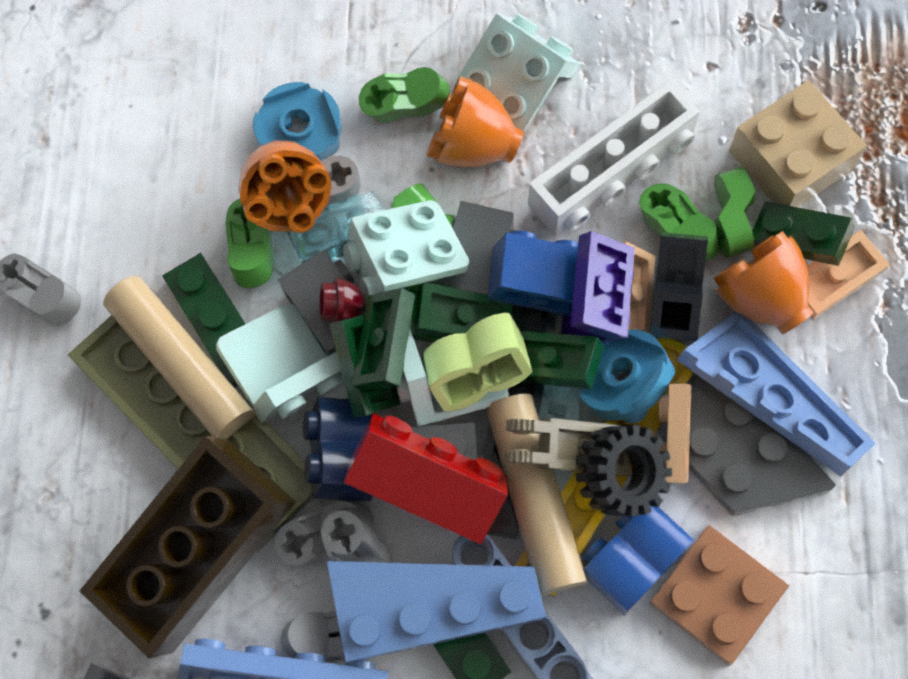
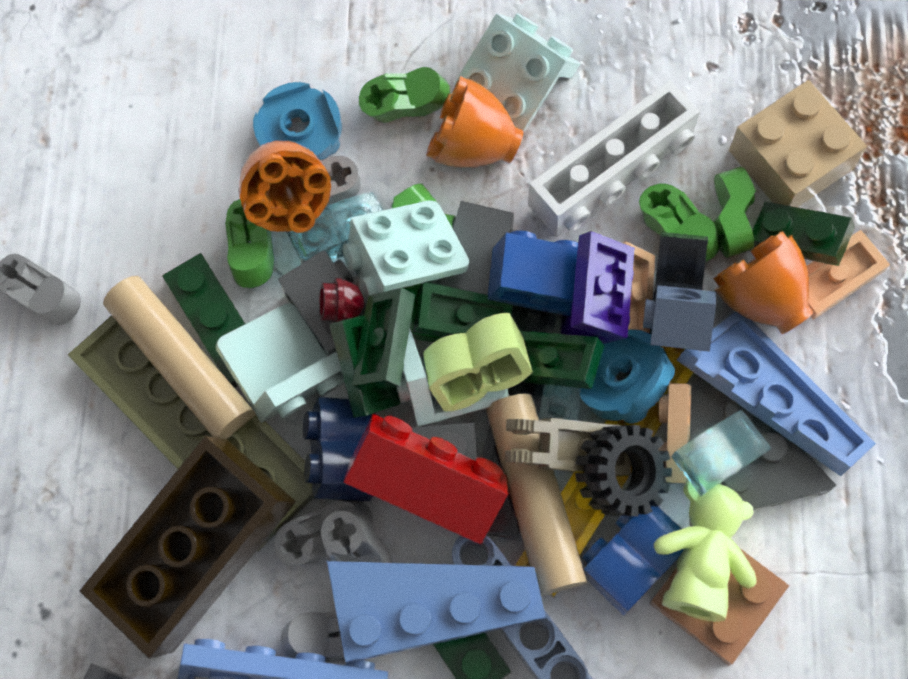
(681, 318): none -> sand blue brick
(708, 554): none -> yellowish green piece
(720, 452): none -> clear light blue slope

